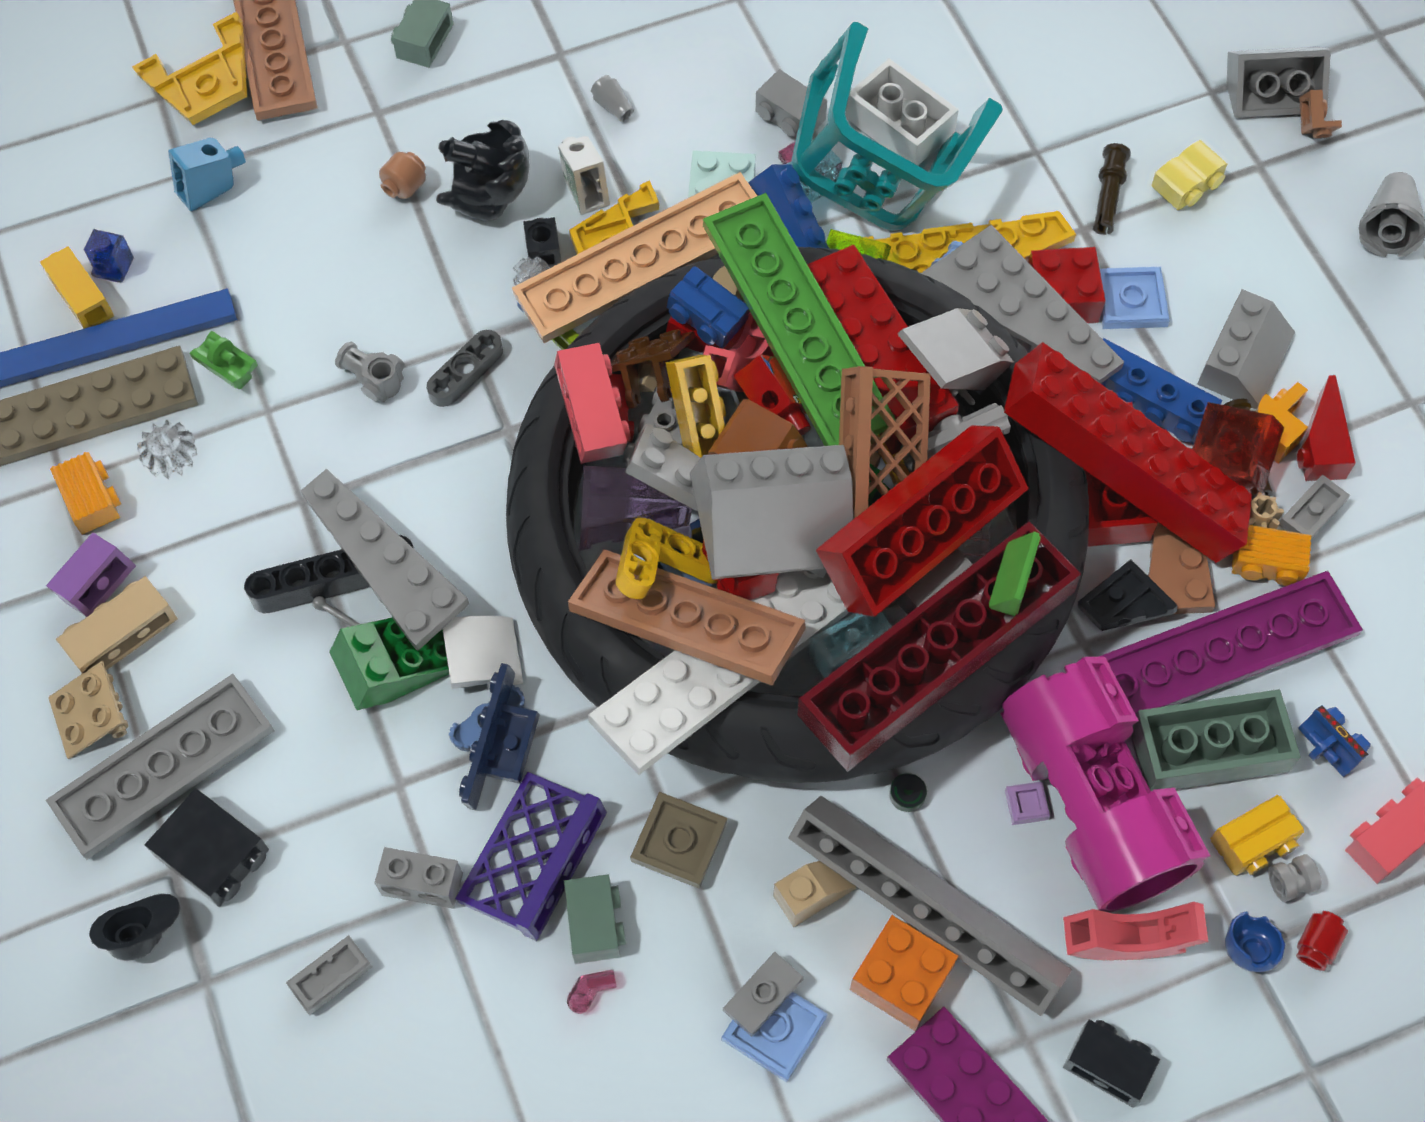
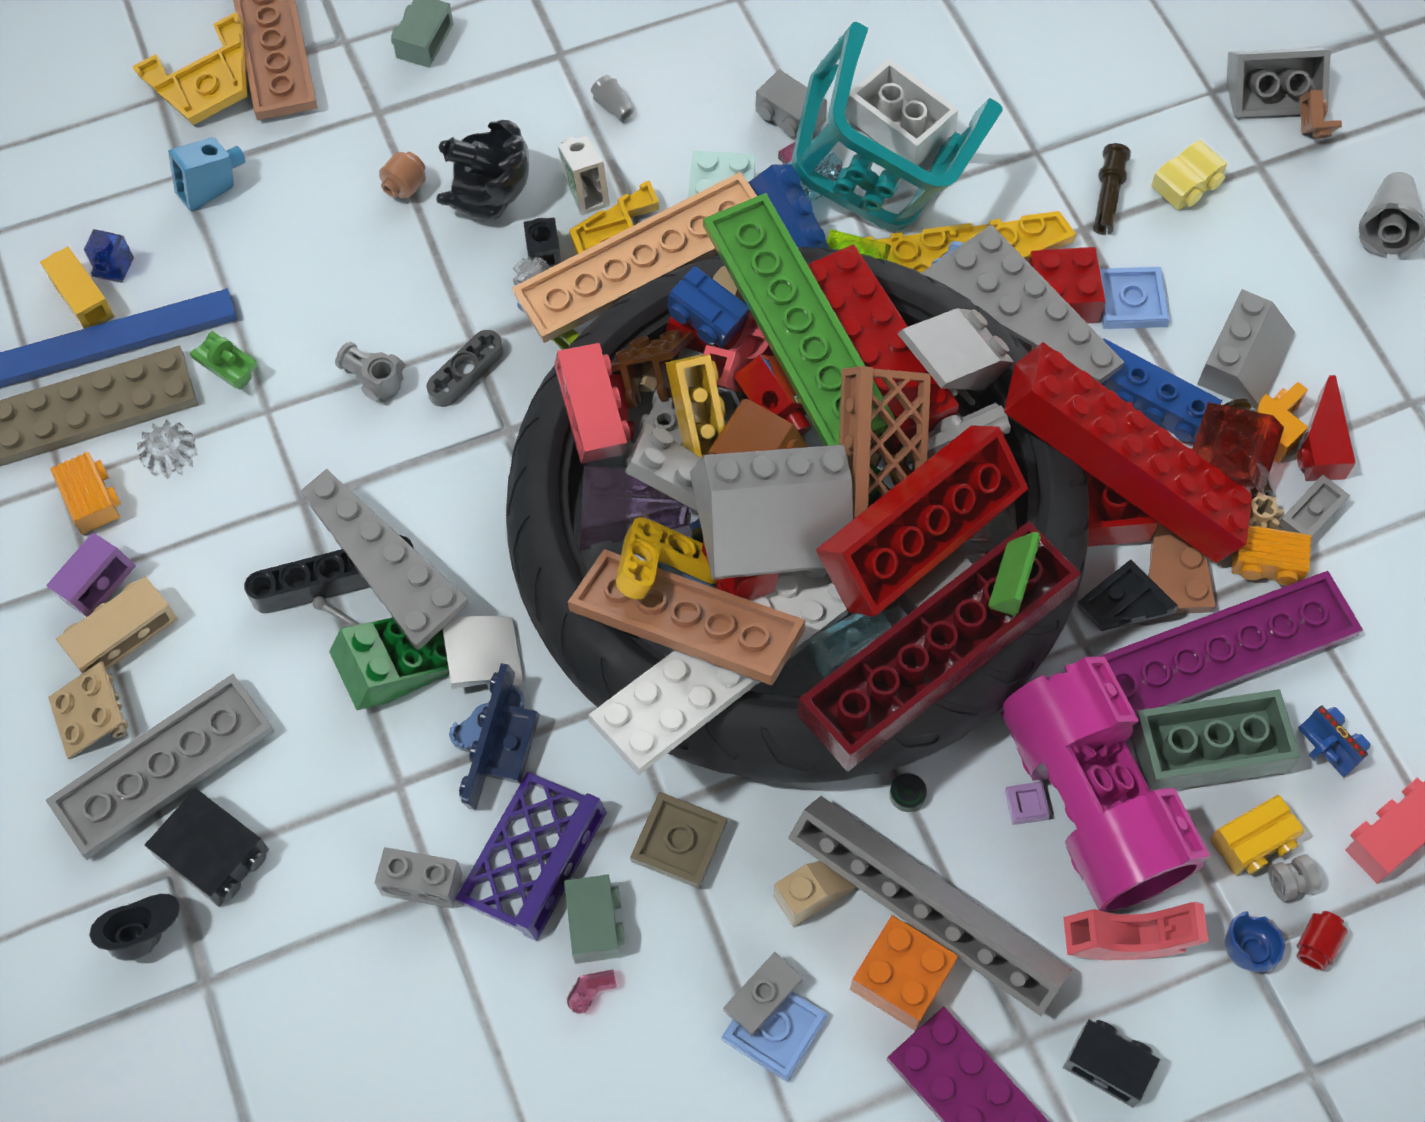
(329, 975): light grey plate -> none

